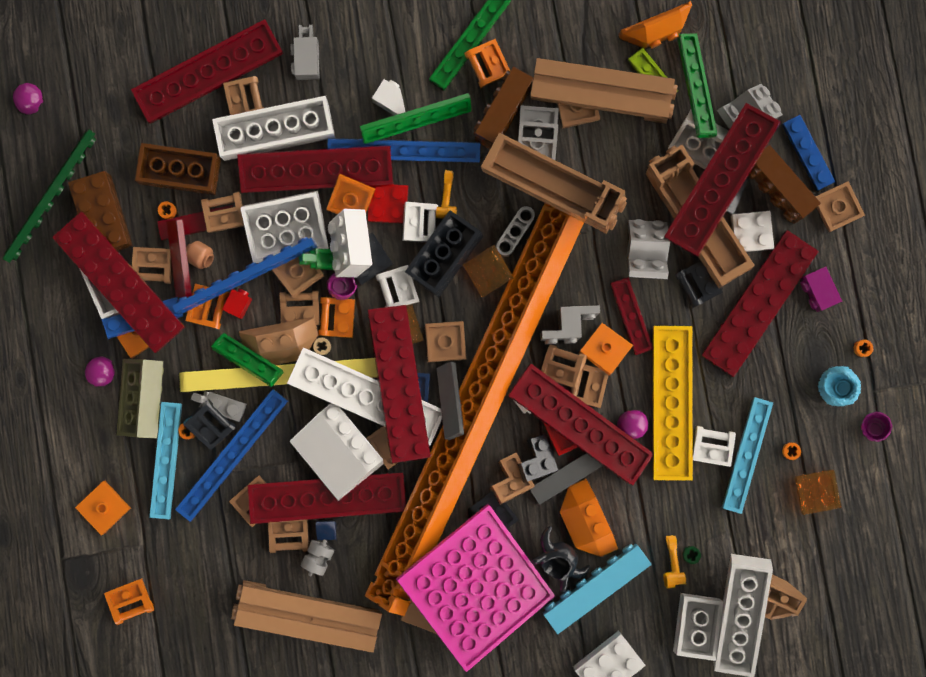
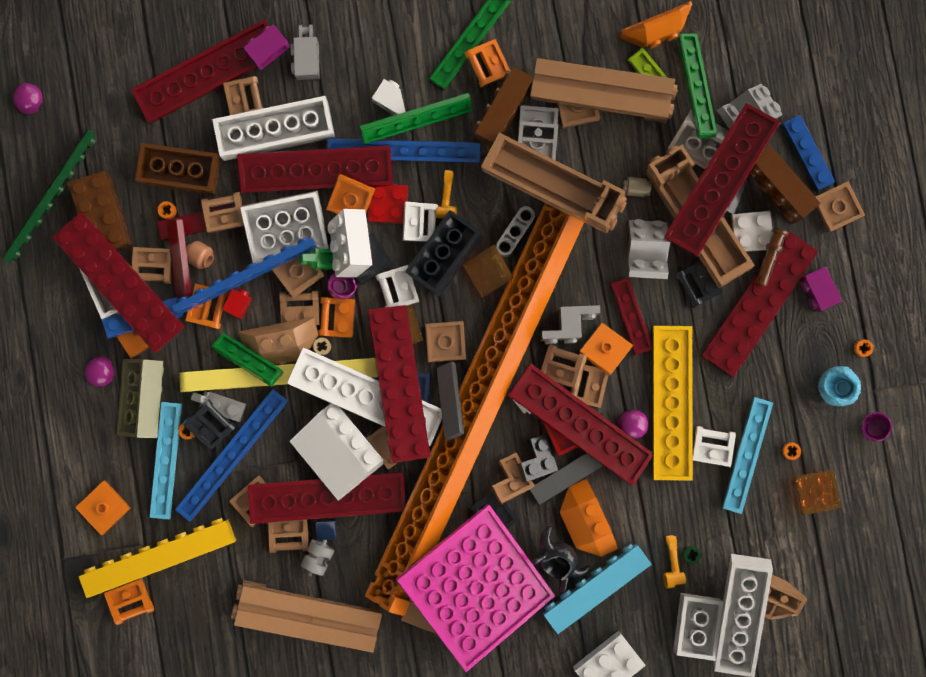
(158, 558): none -> yellow brick
(266, 46): none -> magenta brick
(636, 187): none -> dark tan brick
(773, 248): none -> reddish brown pin

